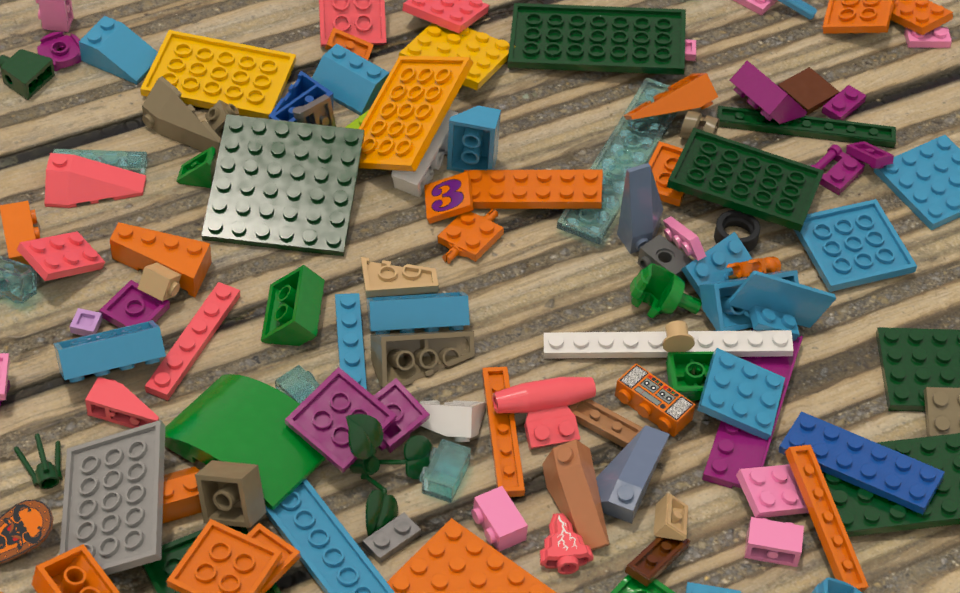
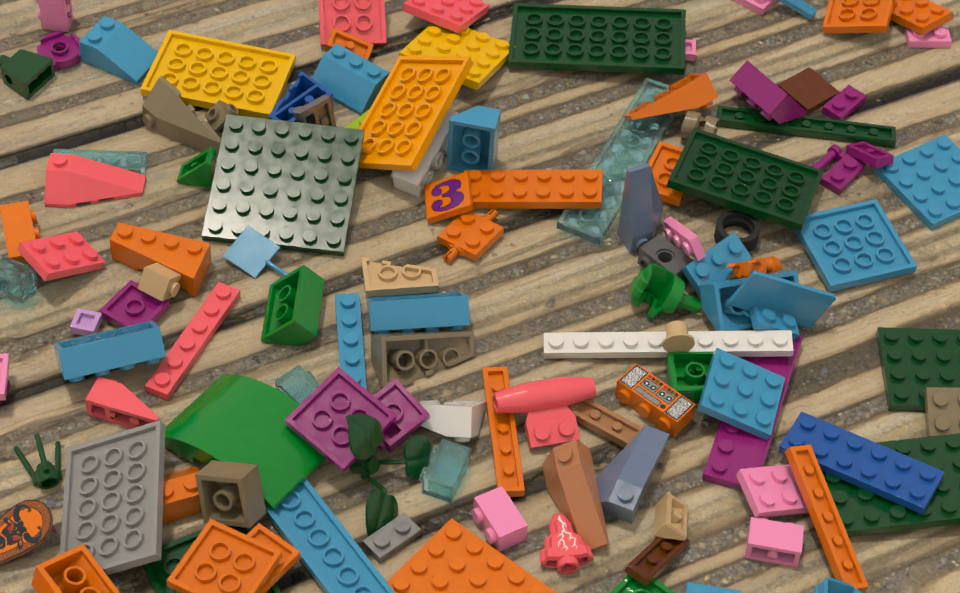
(253, 252): none -> dark azure piece

